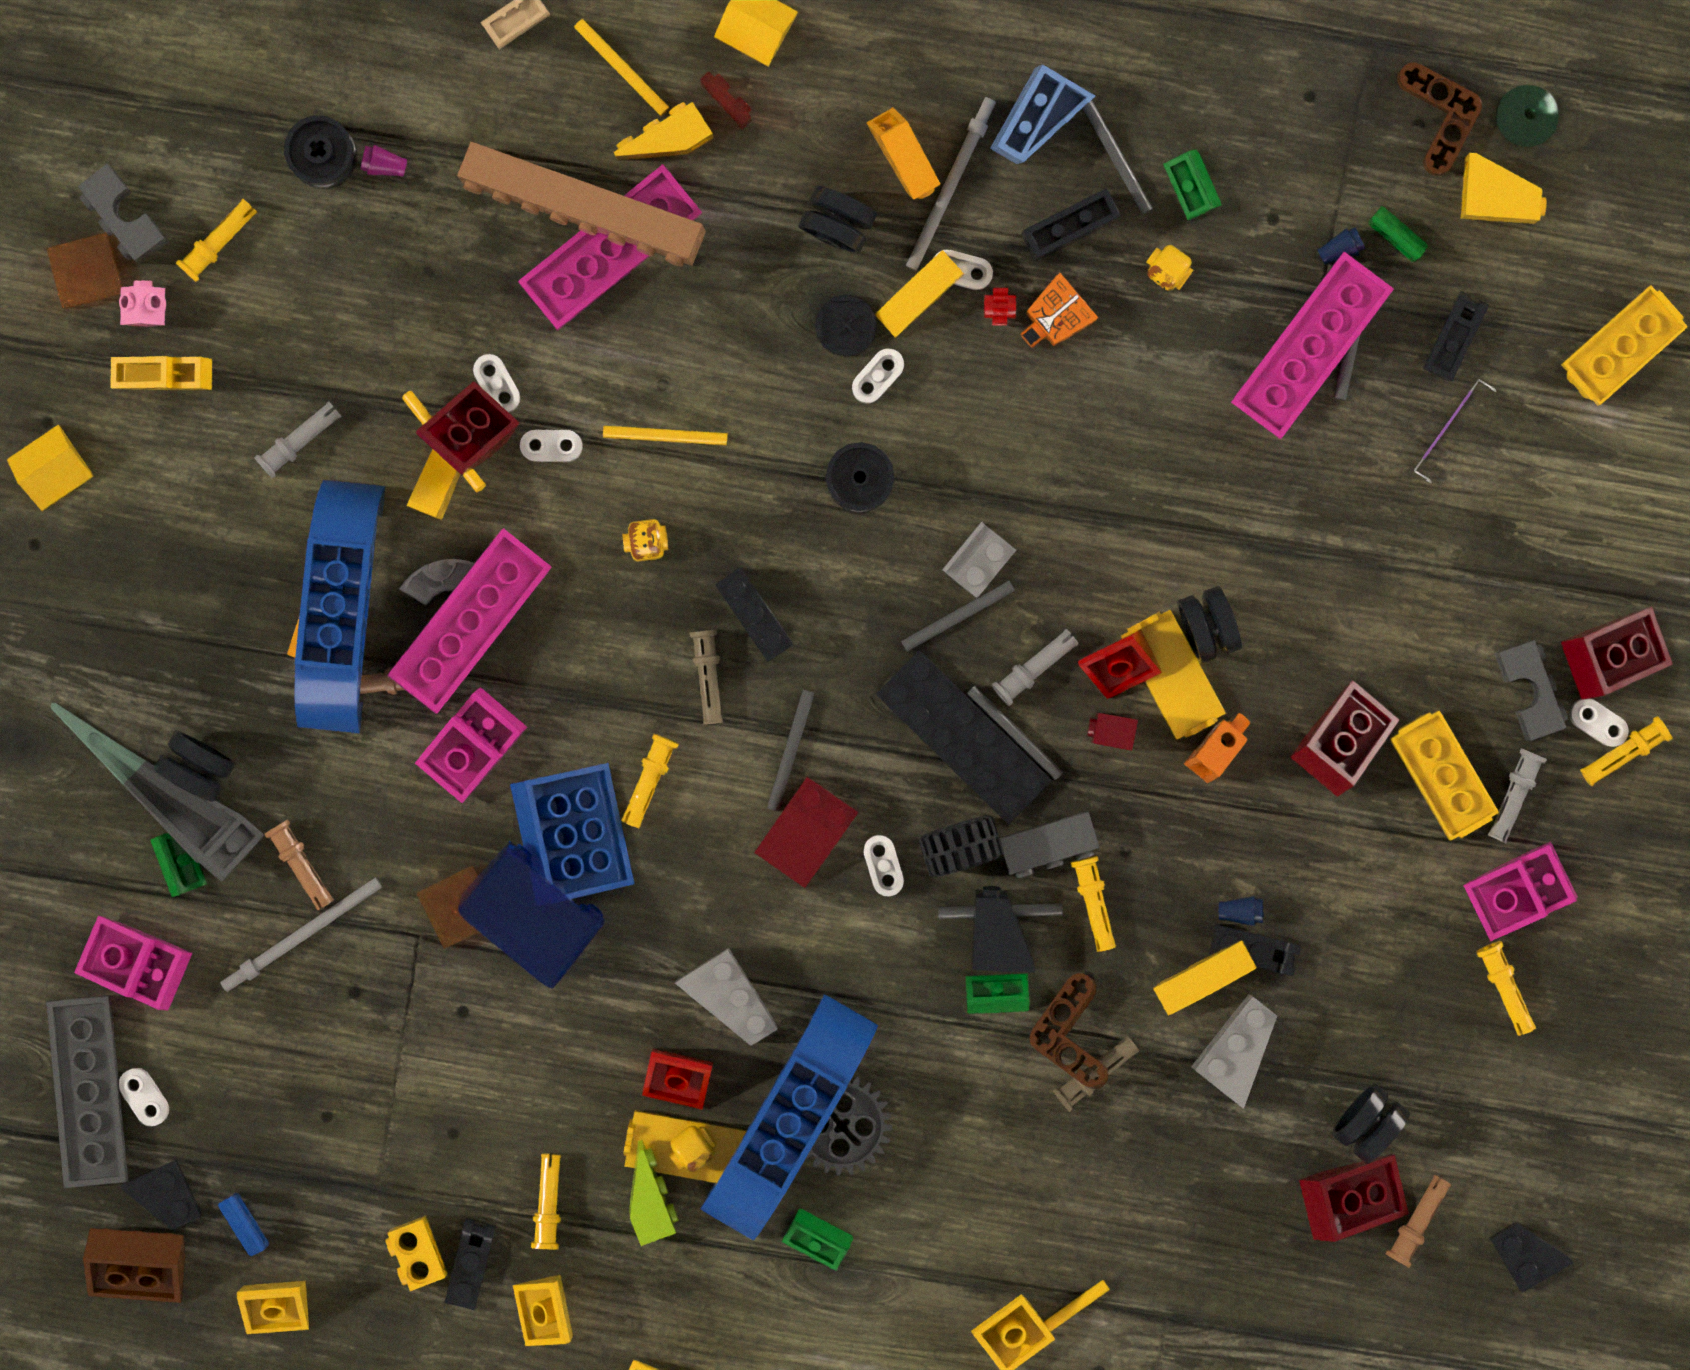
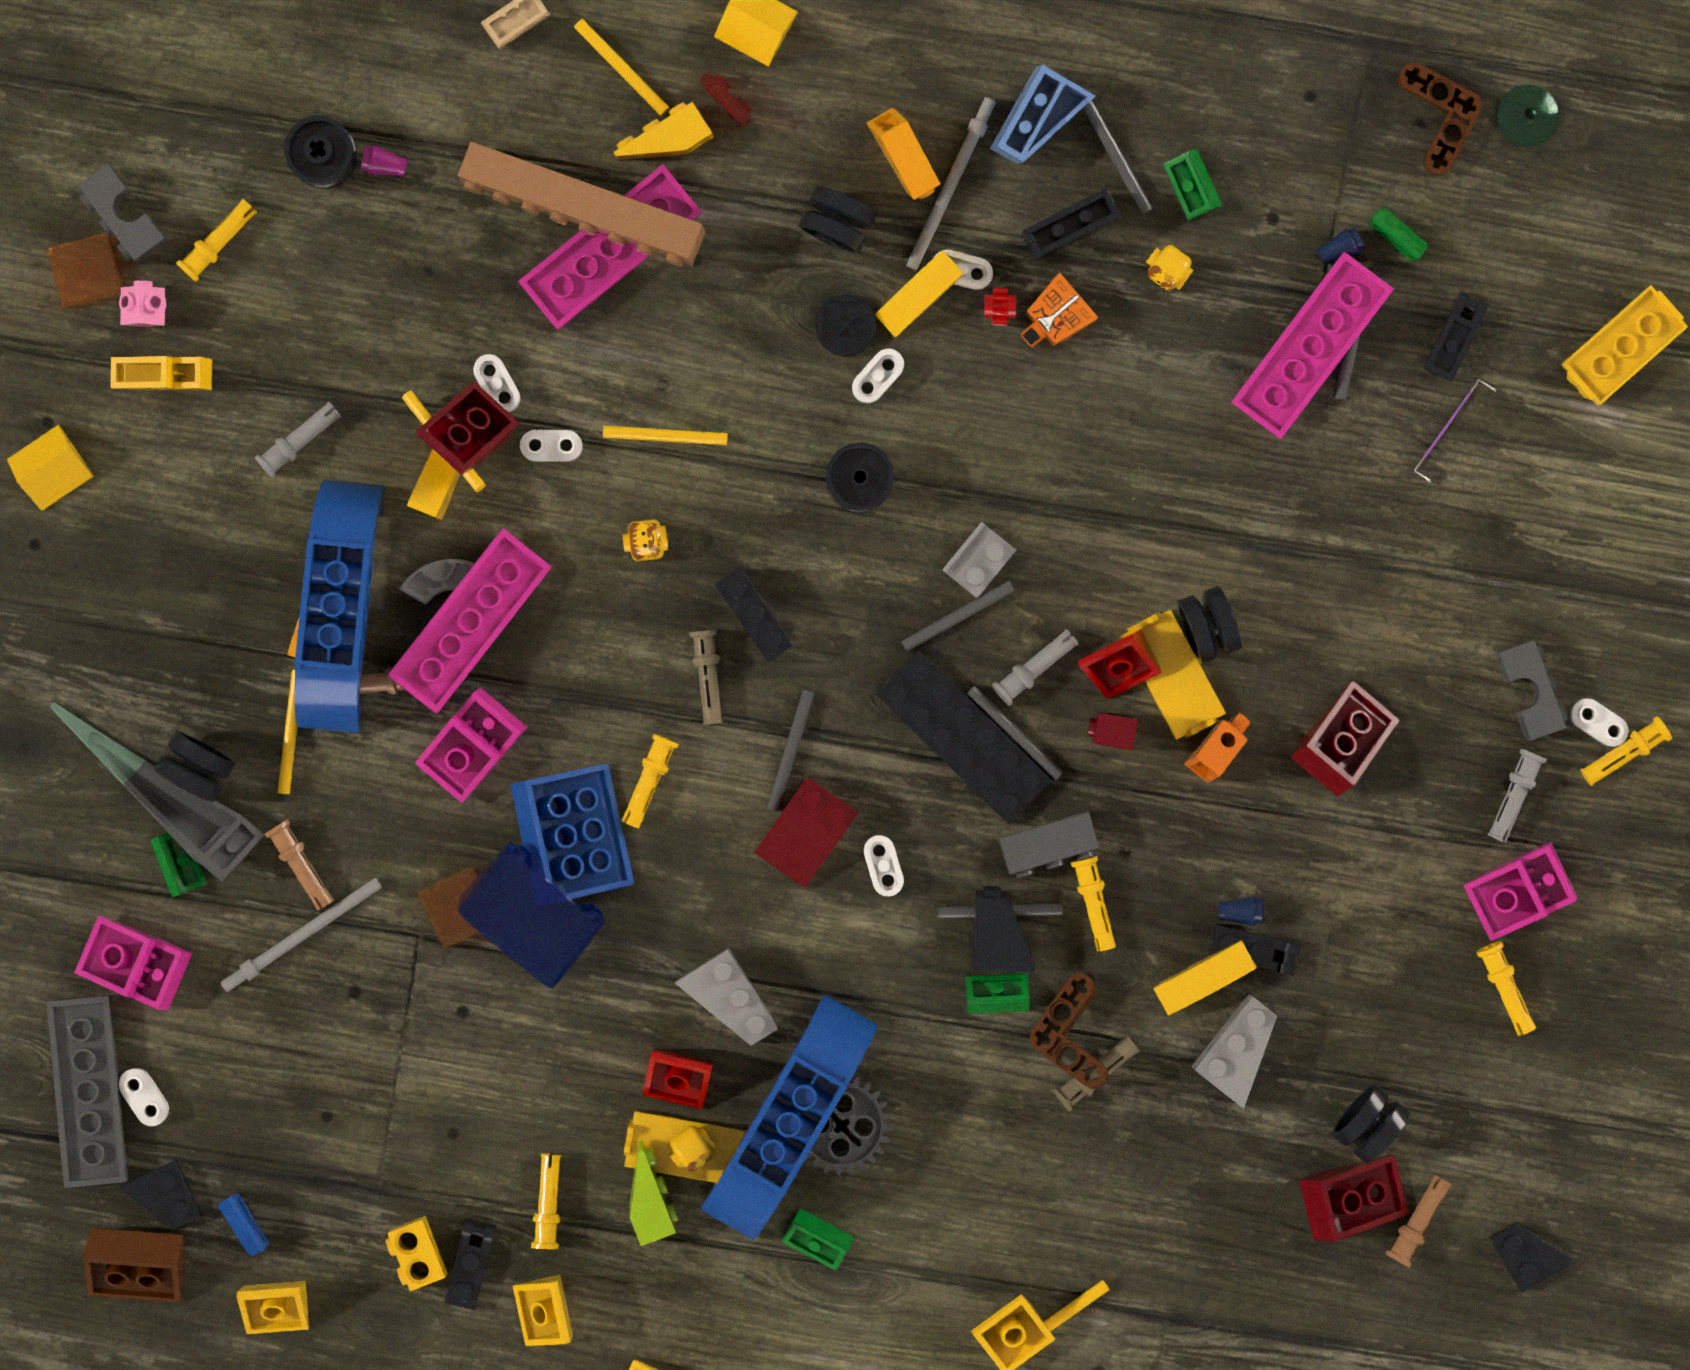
(289, 742): none -> yellow bar
(961, 846): black tyre -> none
(1444, 775): yellow brick -> none
(1498, 194): yellow slope -> none
(1616, 653): dark red slope -> none

